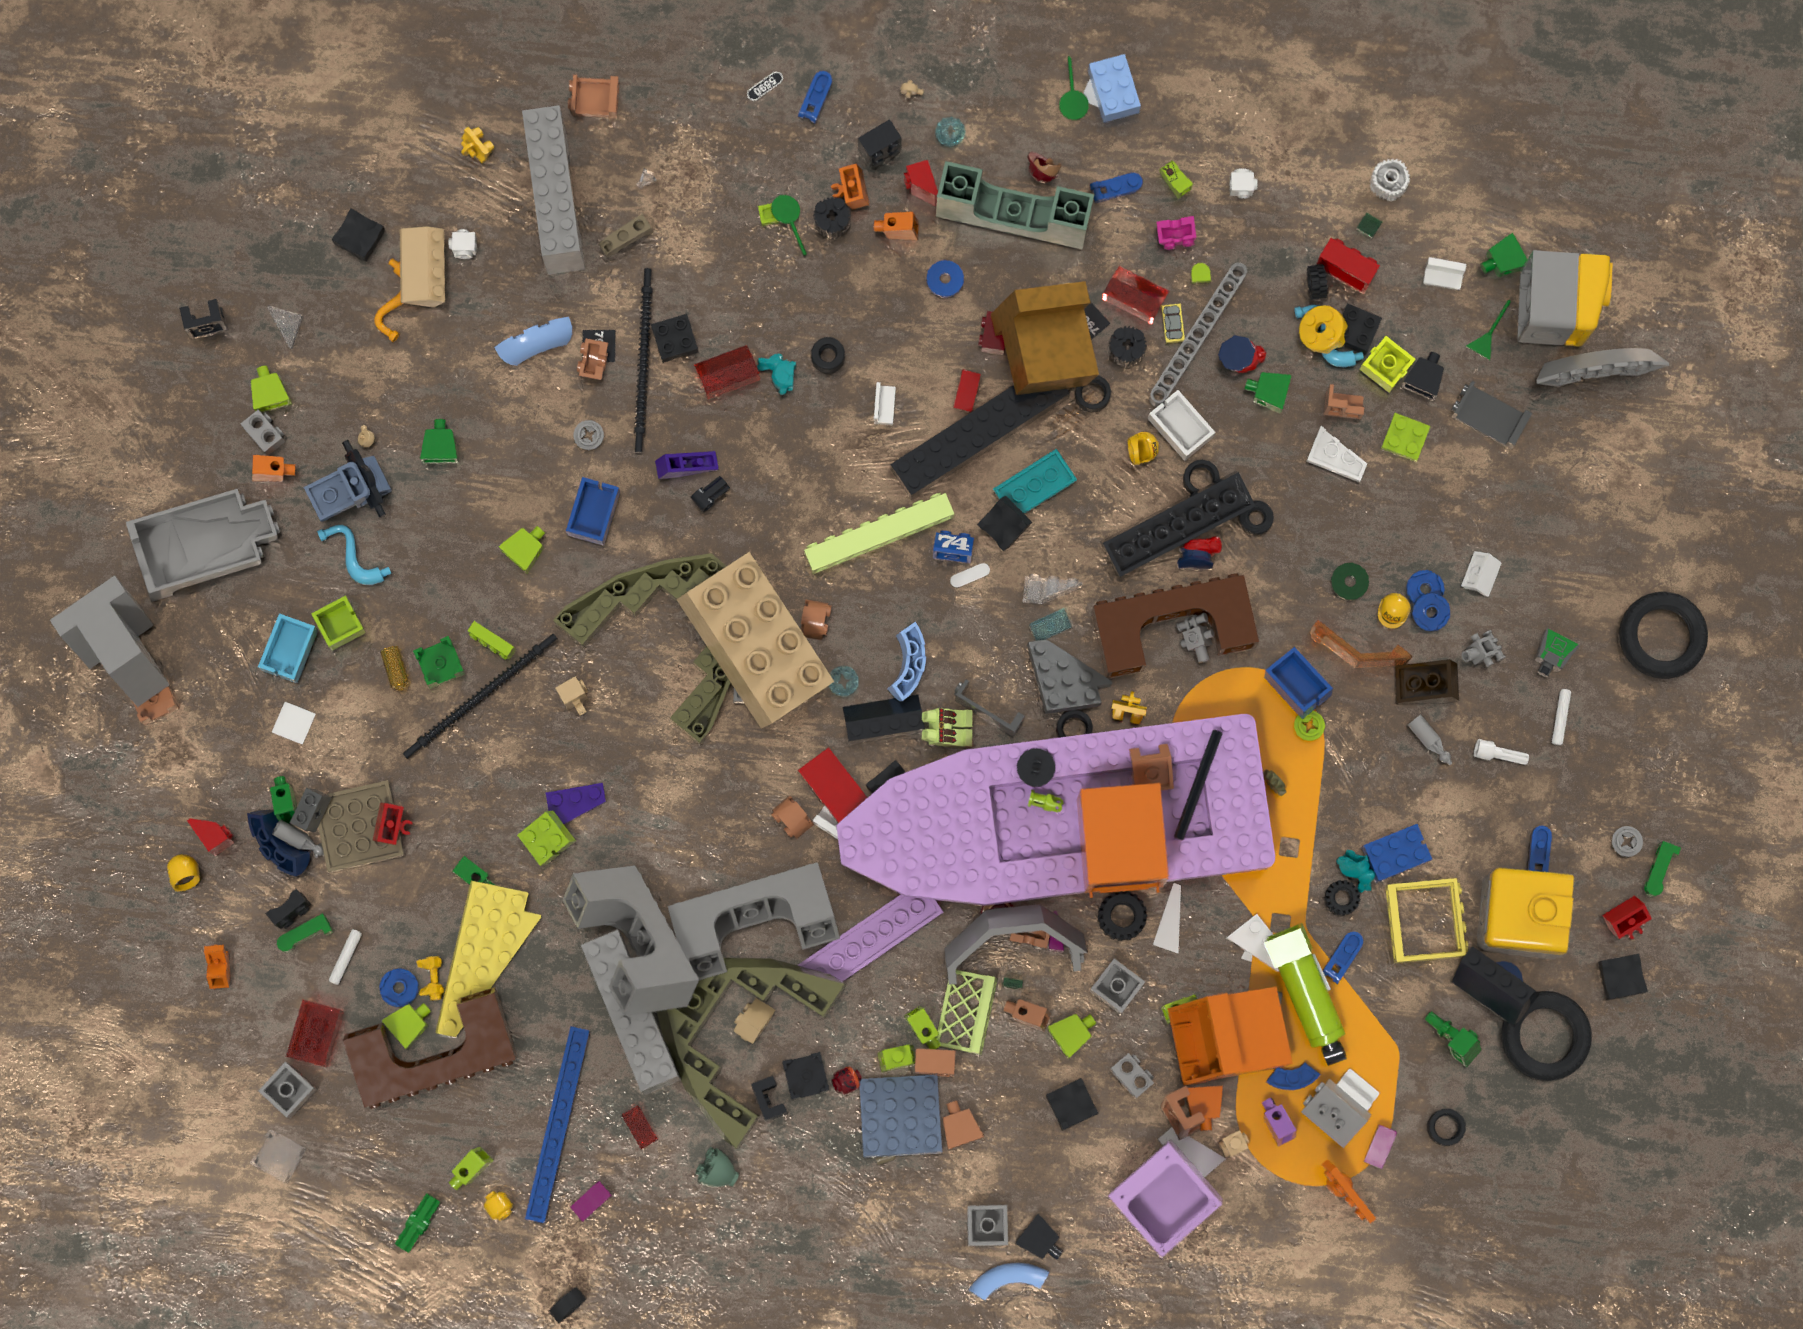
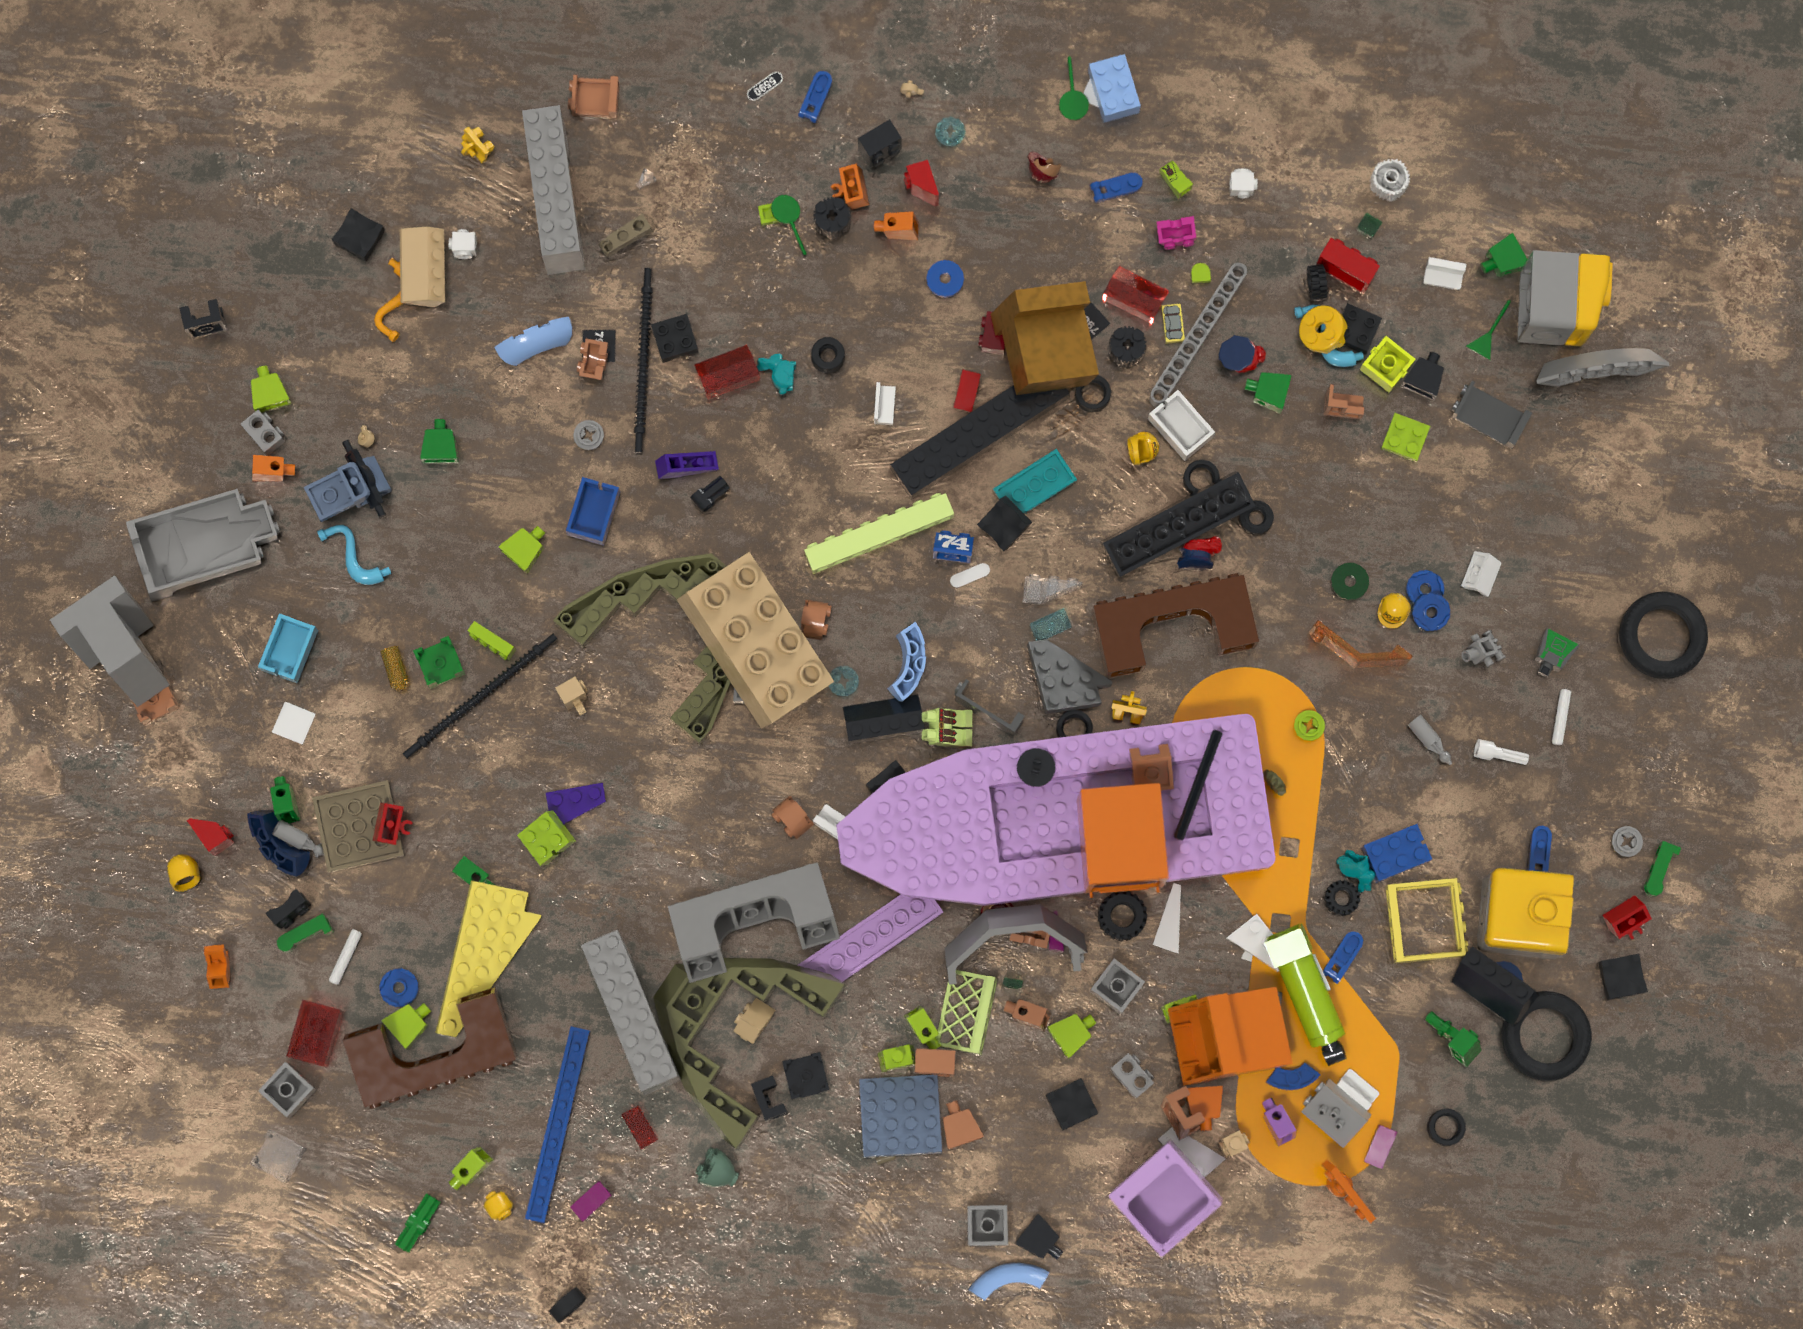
(287, 323): clear tile -> none
(310, 810): dark grey brick -> none
(338, 623): lime piece -> none
(433, 989): yellow piece -> none
(661, 972): light grey arch -> none
(832, 784): red tile -> none
(846, 1080): dark red head -> none
(971, 200): sand green arch -> none
(1047, 802): lime piece -> none
(1196, 636): light grey piece -> none
(1298, 682): blue piece -> none
(1335, 457): white wing -> none
(1427, 682): dark brown slope -> none

